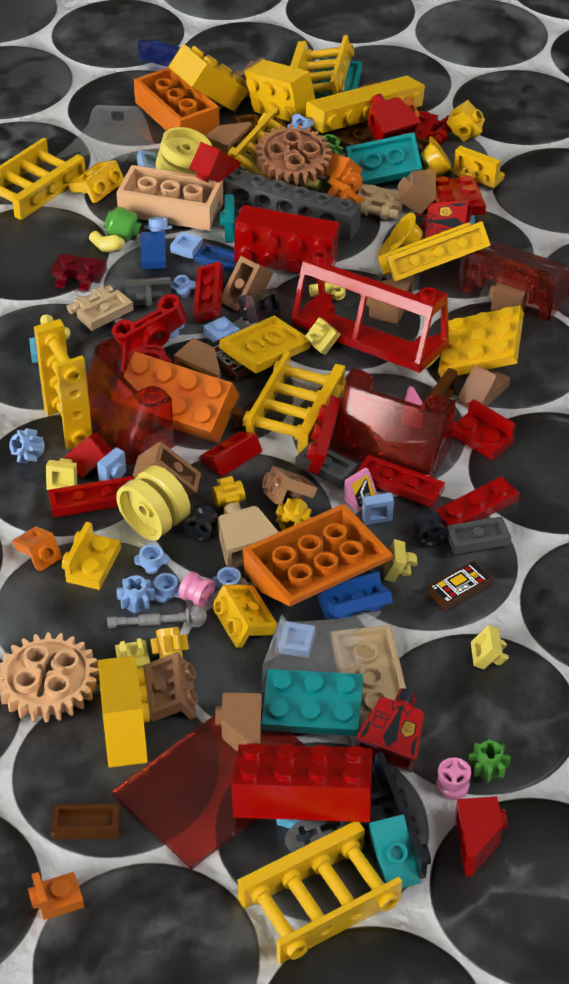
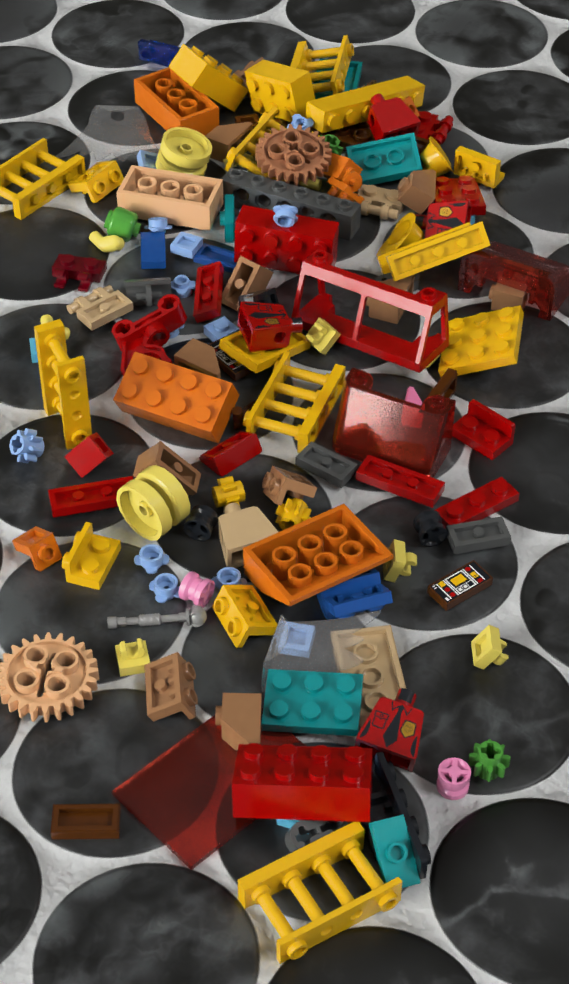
(56, 895): orange bracket -> none
(61, 473): light yellow tile -> none
(112, 465): light blue plate -> none
(120, 412): clear red windscreen -> none
(124, 710): yellow wedge -> none
(135, 594): light blue gear -> none
(169, 642): yellow gear -> none
(212, 163): red slope -> none
(266, 325): none -> red torso
(285, 215): none -> light blue plate
(322, 434): red plate -> none
(337, 292): light yellow arm -> none
(357, 487): slope -> none
(377, 508): light blue plate -> none
(466, 121): yellow brick -> none
(478, 829): red slope -> none
(483, 386): medium nougat slope -> none

